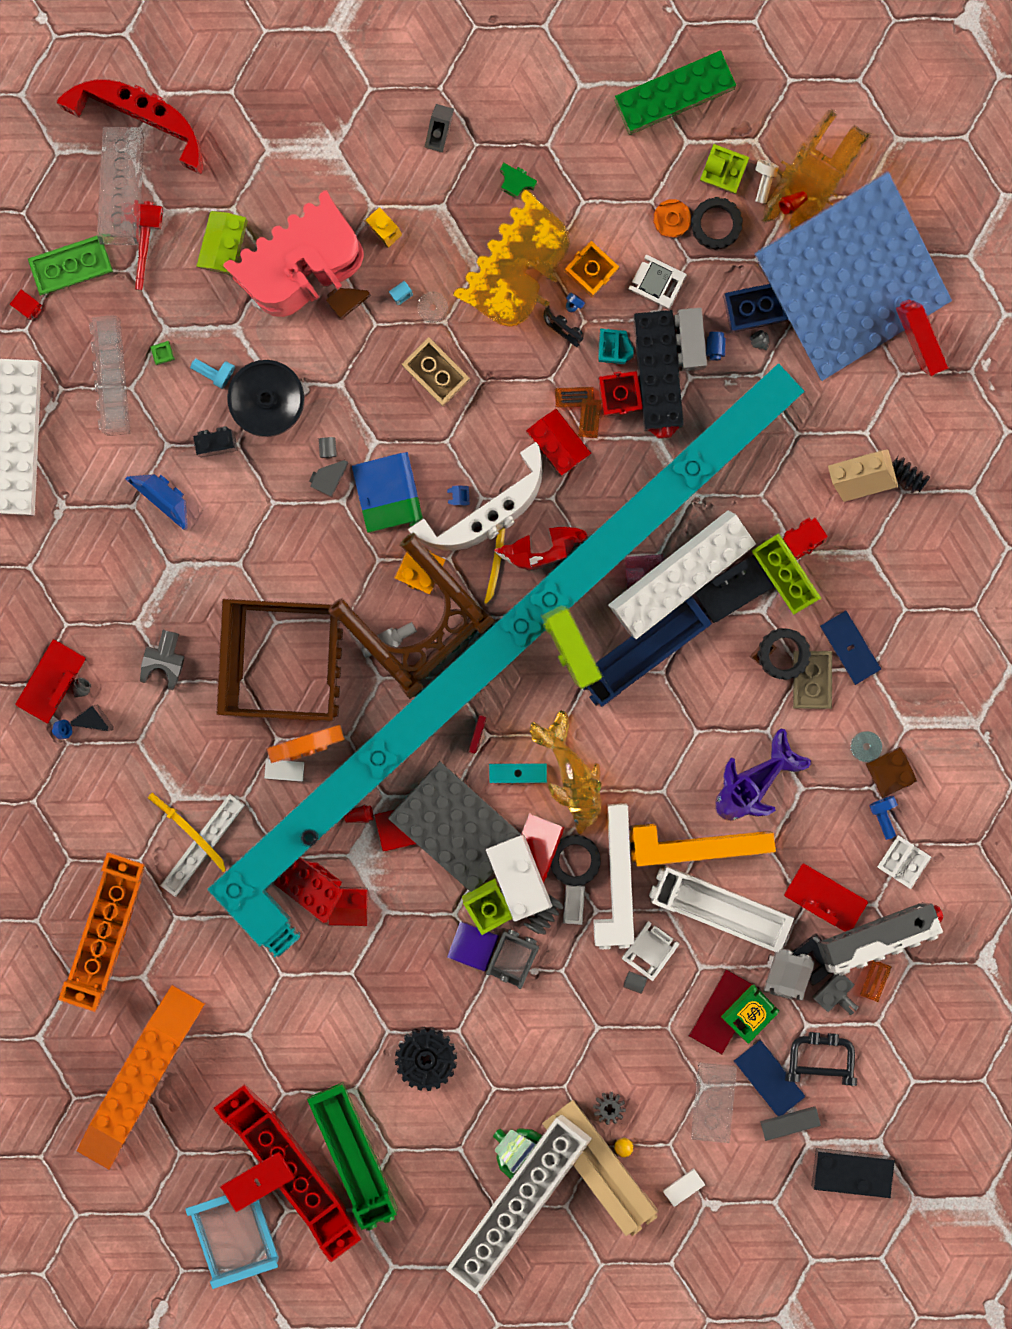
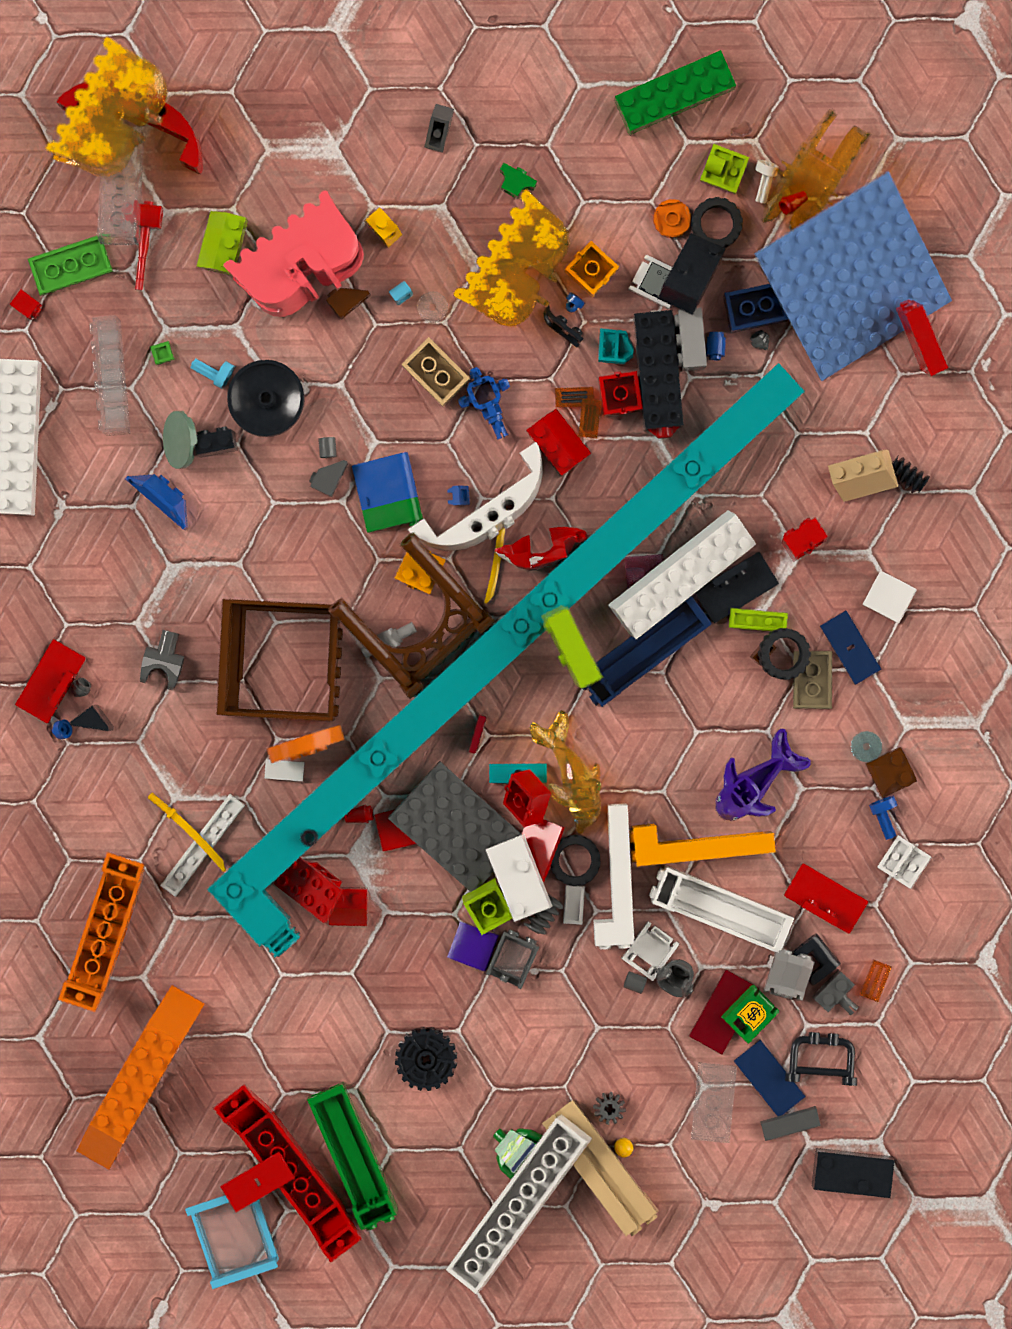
(119, 91): none -> clear yellow animal
(179, 439): none -> sand green tile
(490, 410): none -> blue piece
(526, 797): none -> red brick
(676, 978): none -> dark grey helmet
(684, 1187): white tile -> none
(691, 274): none -> black brick
(757, 619): none -> lime tile
(786, 574): lime slope -> none
(881, 938): dark grey piece -> none
(889, 597): none -> white slope

